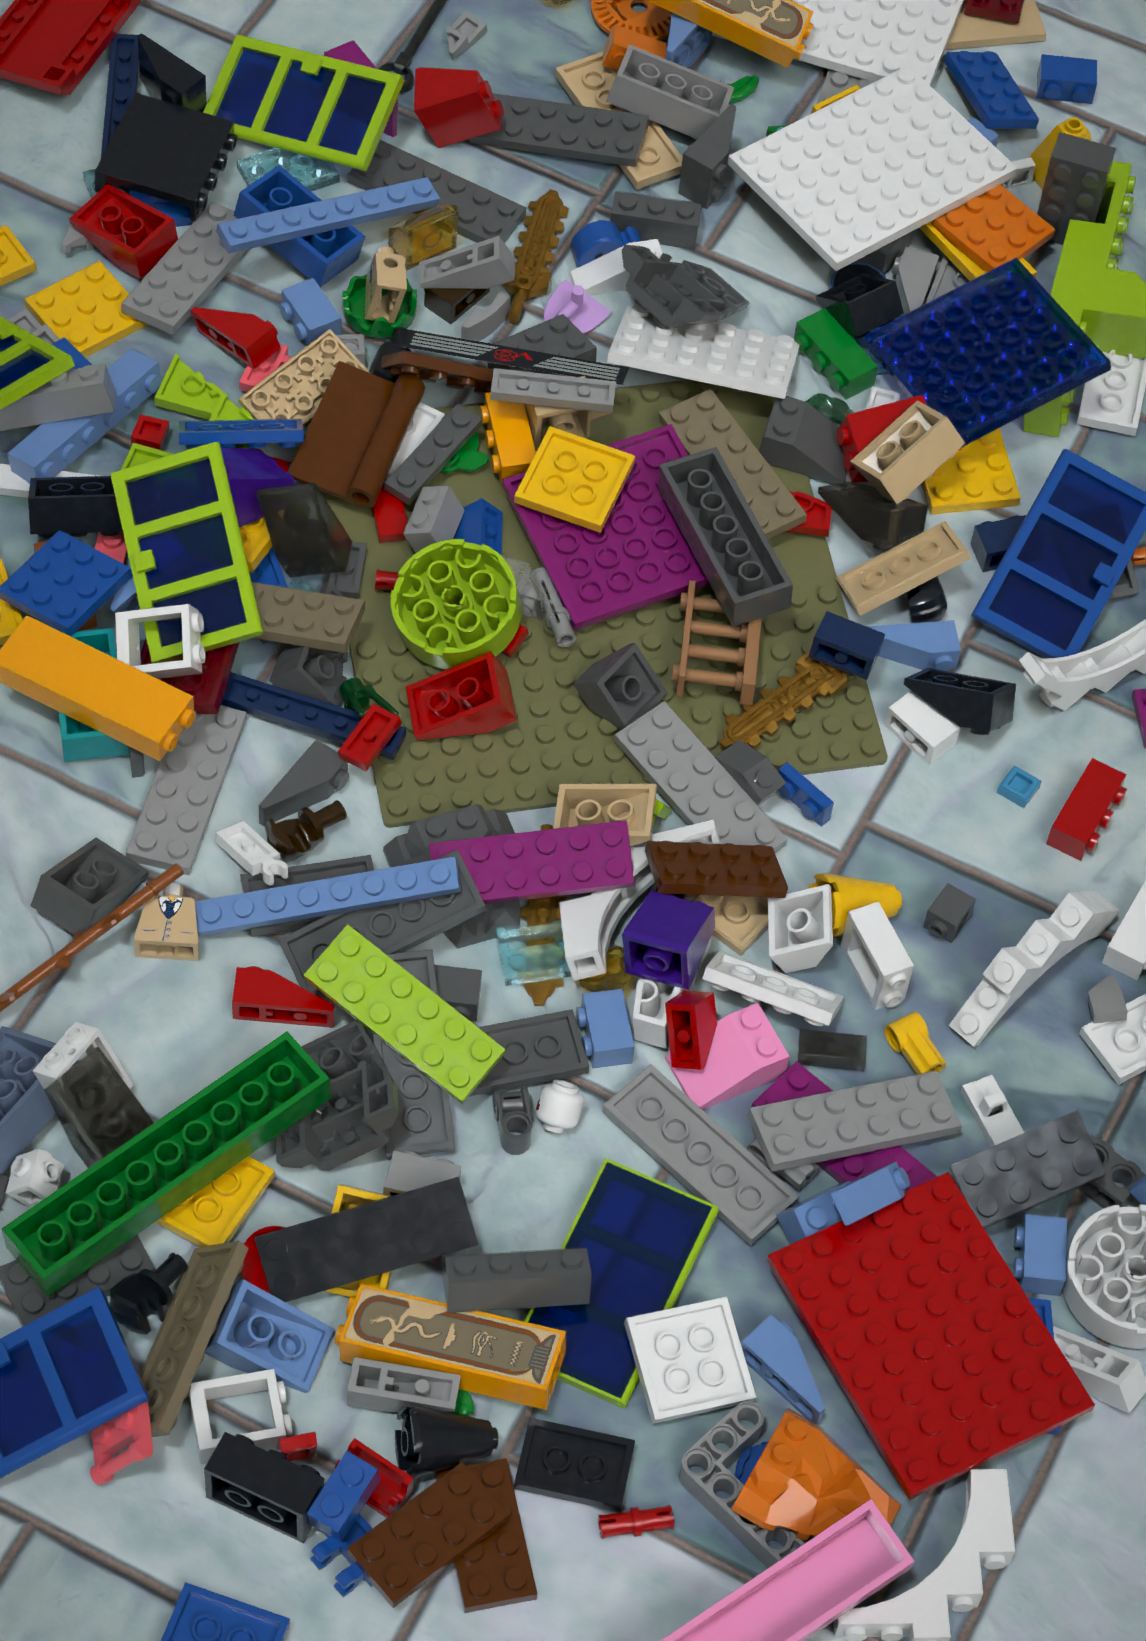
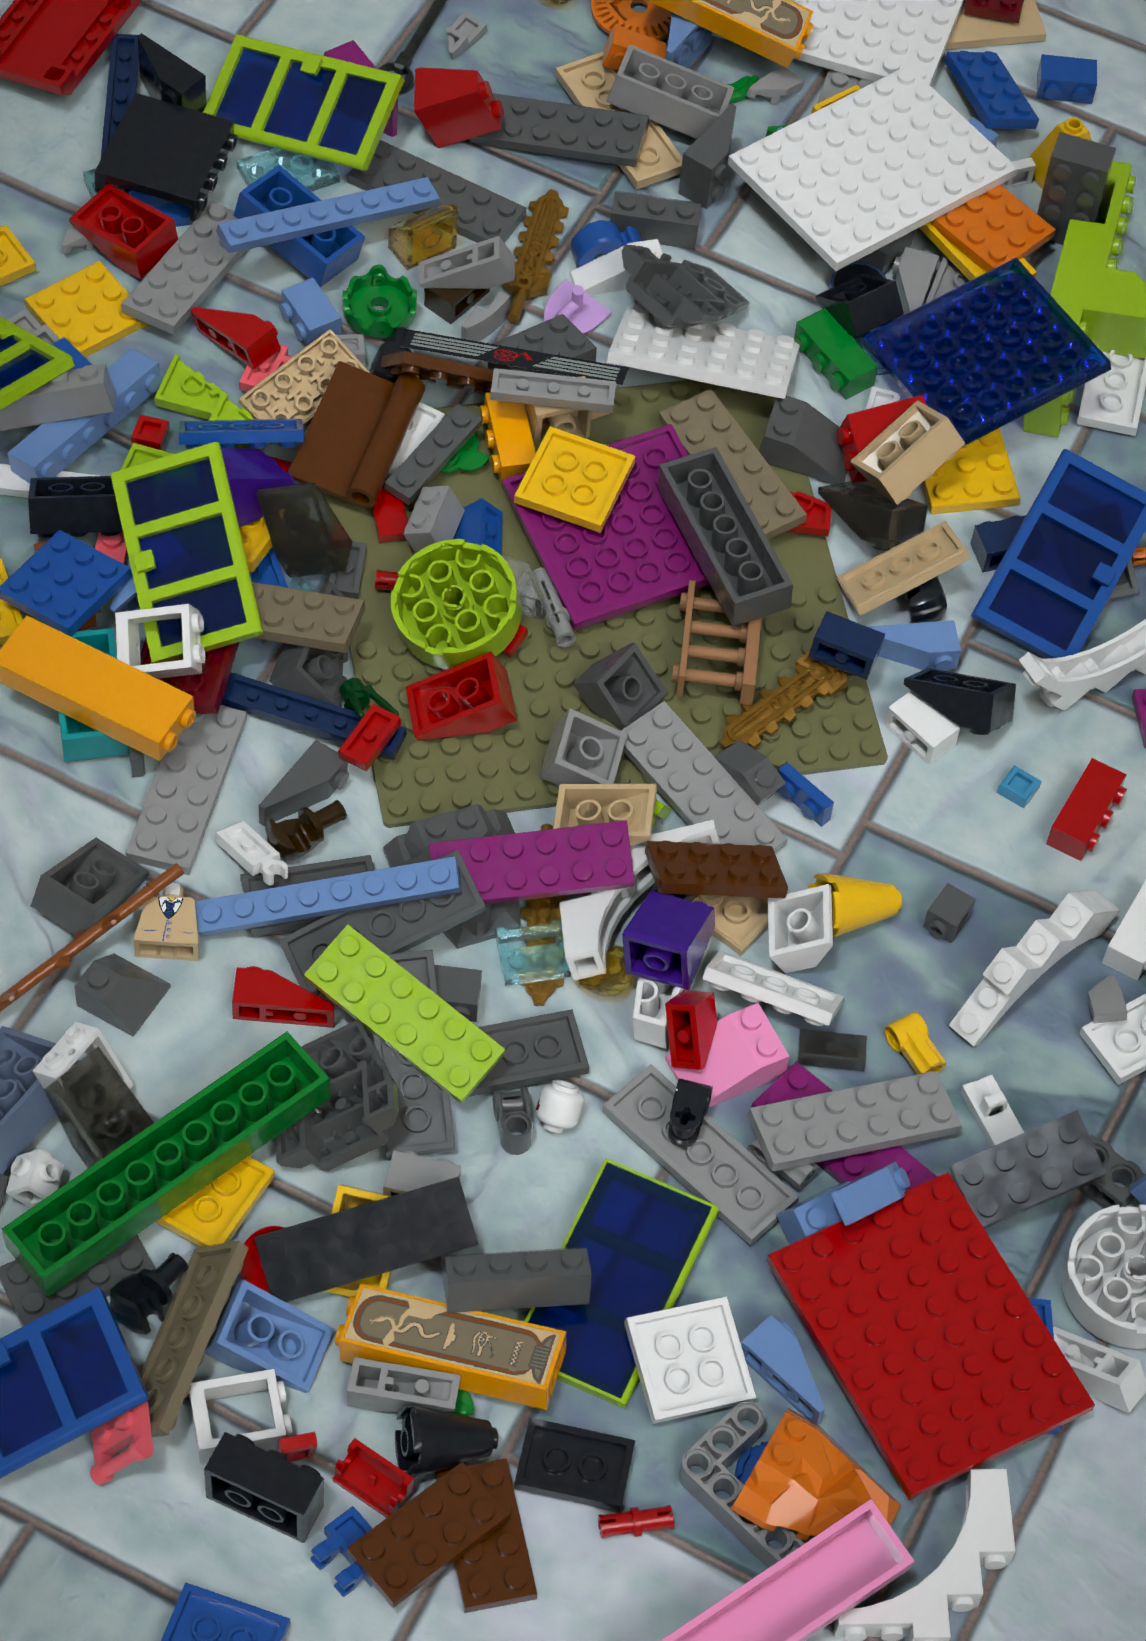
(119, 992): none -> dark grey slope
(343, 1496): blue brick -> none
(388, 273): tan torso -> none
(582, 751): none -> light grey slope
(606, 1028): medium blue brick -> none
(688, 1111): none -> black piece
(775, 84): none -> light grey slope
(832, 408): clear green hat -> none
(877, 956): white window -> none
(1041, 1254): medium blue brick -> none

